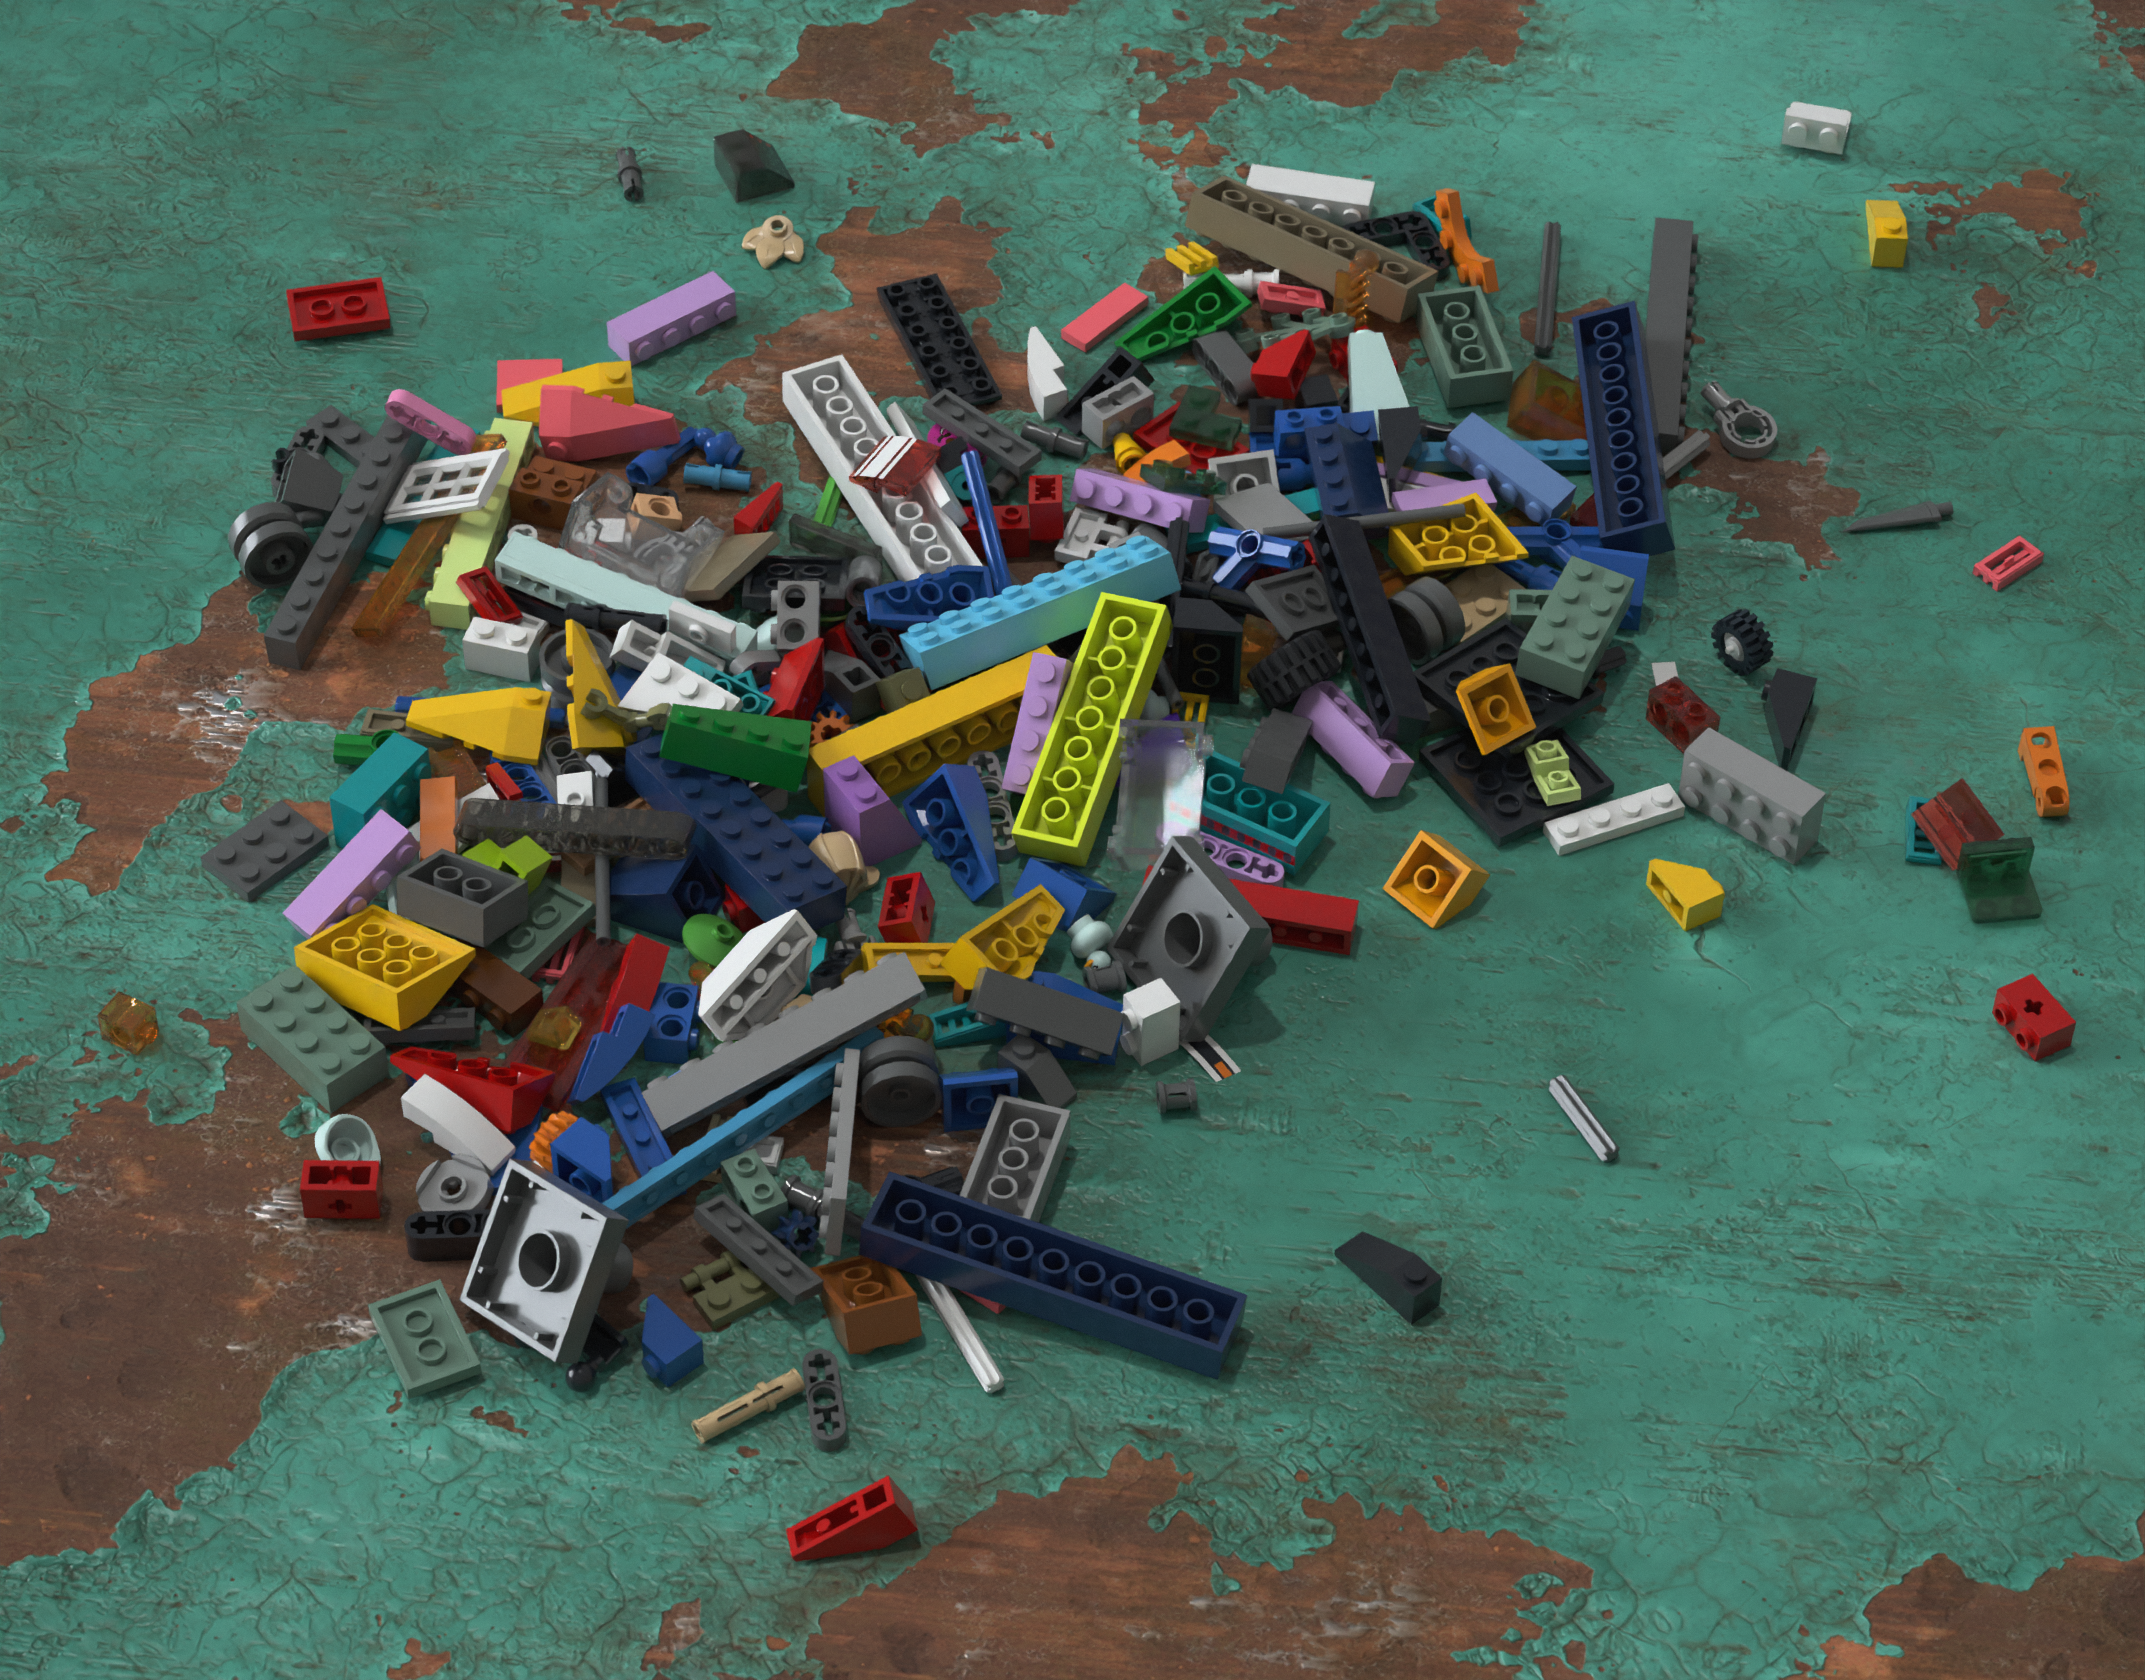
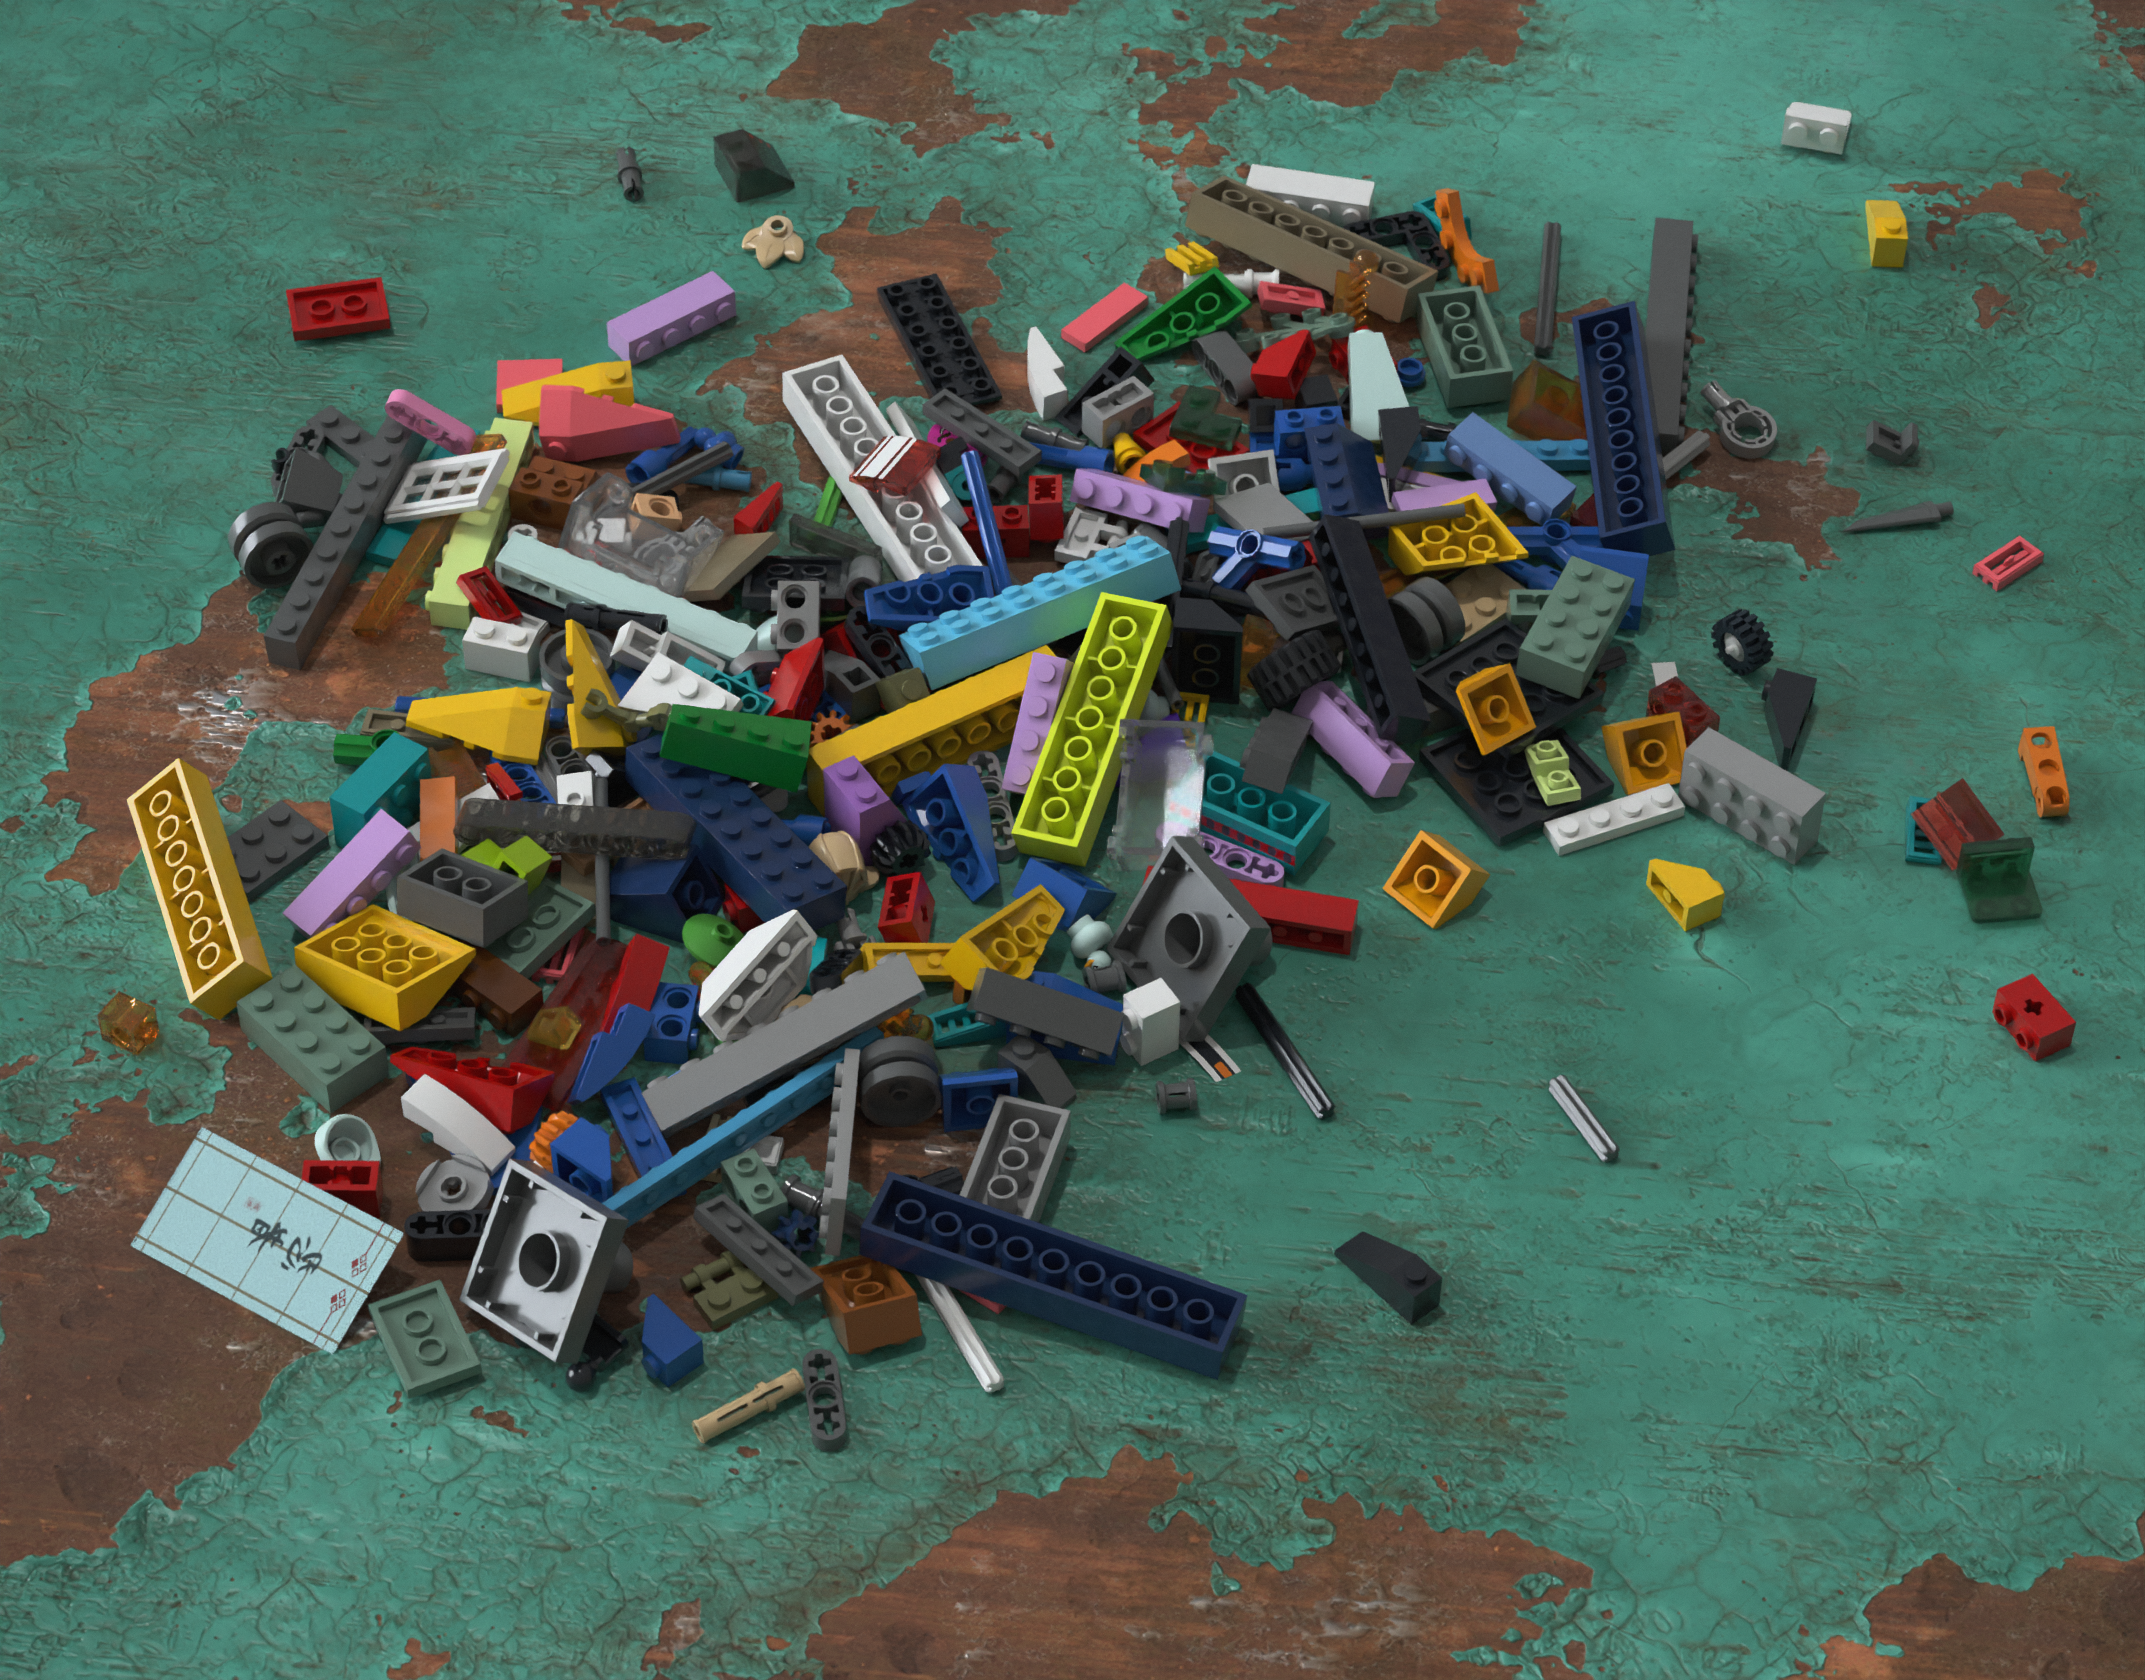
(199, 889): none -> yellow brick
(267, 1240): none -> clear light blue piece
(685, 470): none -> dark grey axle
(702, 627): white plate -> none
(855, 1524): red slope -> none
(900, 849): none -> black gear
(907, 786): none -> blue tile
(1087, 458): none -> blue piece
(1285, 1051): none -> black axle
(1363, 424): blue plate -> none
(1410, 372): none -> blue plate
(1646, 751): none -> light orange slope
(1891, 444): none -> dark grey bracket

